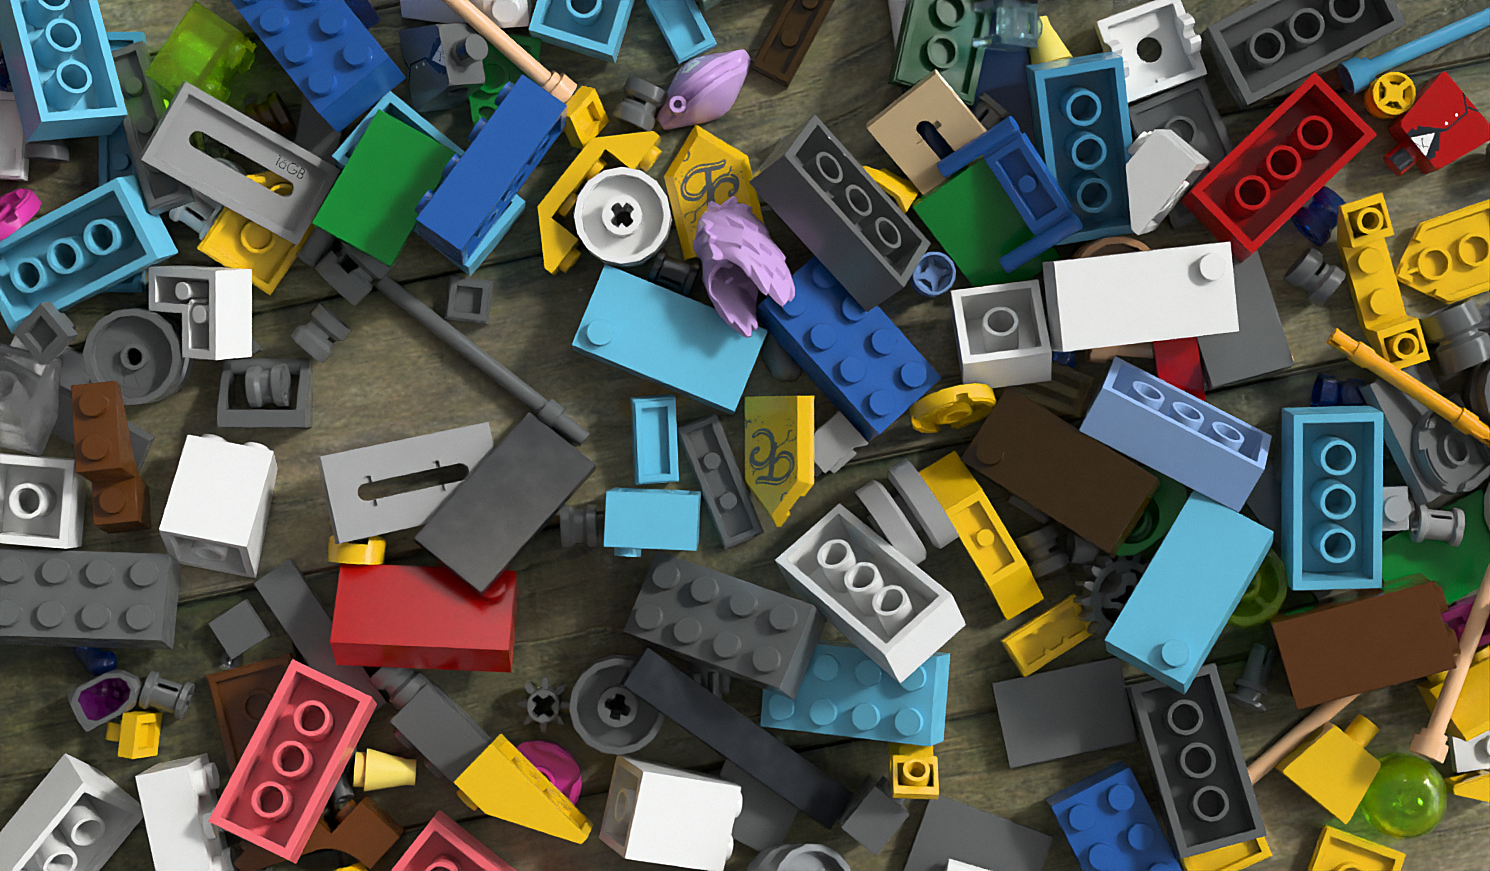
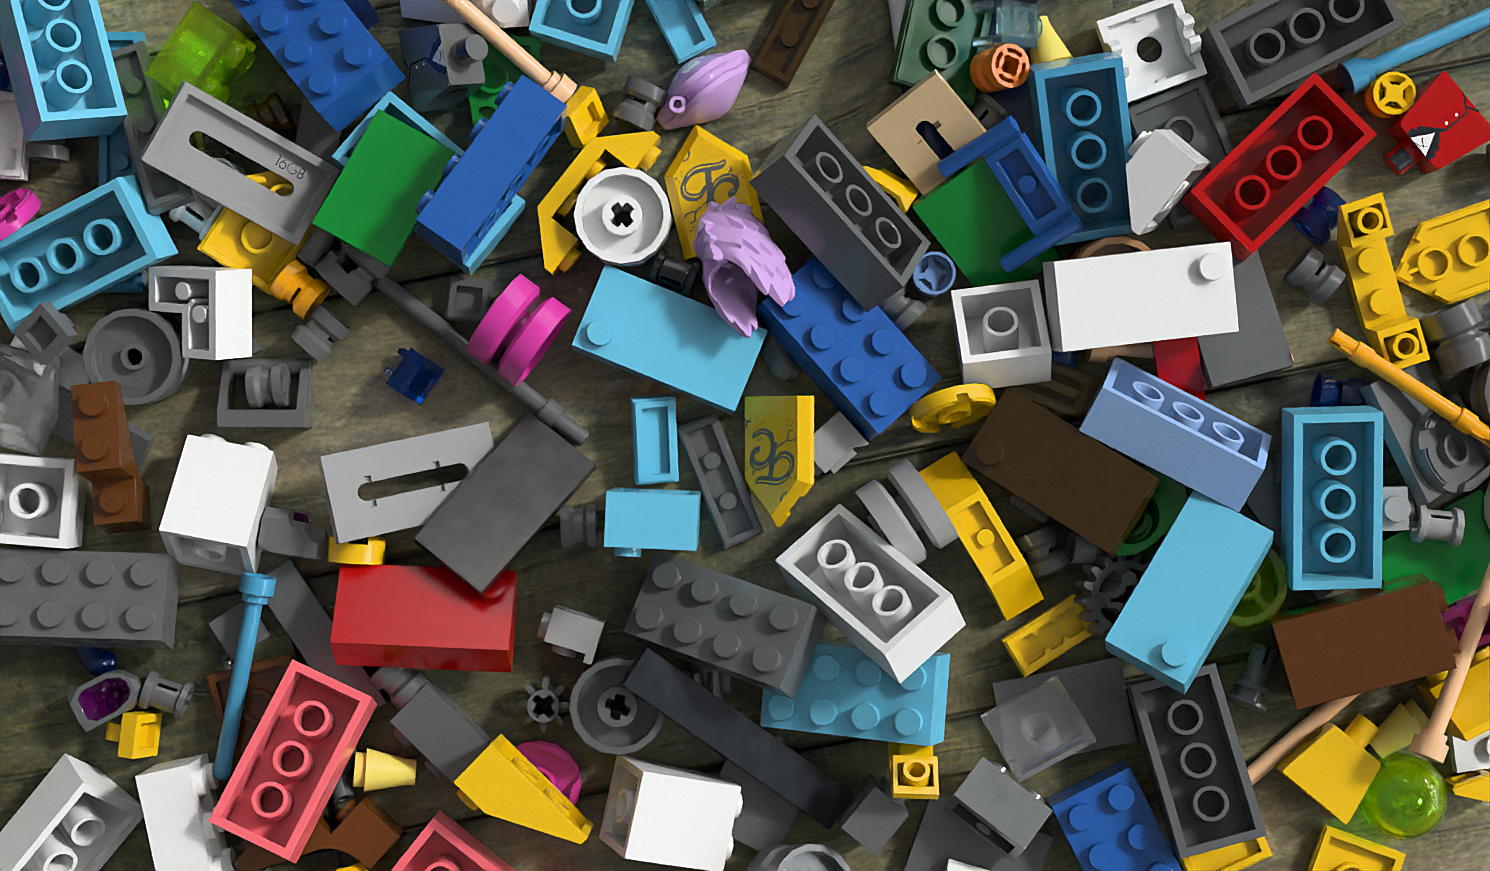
(256, 592): none -> dark azure piece
(292, 534): none -> dark grey rock
(299, 288): none -> light orange wheel
(414, 375): none -> clear blue tile
(512, 326): none -> dark pink wheel
(572, 632): none -> light grey brick
(902, 308): none -> dark grey wheel
(998, 808): none -> brick
(999, 68): none -> orange wheel
(1037, 729): none -> clear slope
(1399, 728): none -> light yellow cone

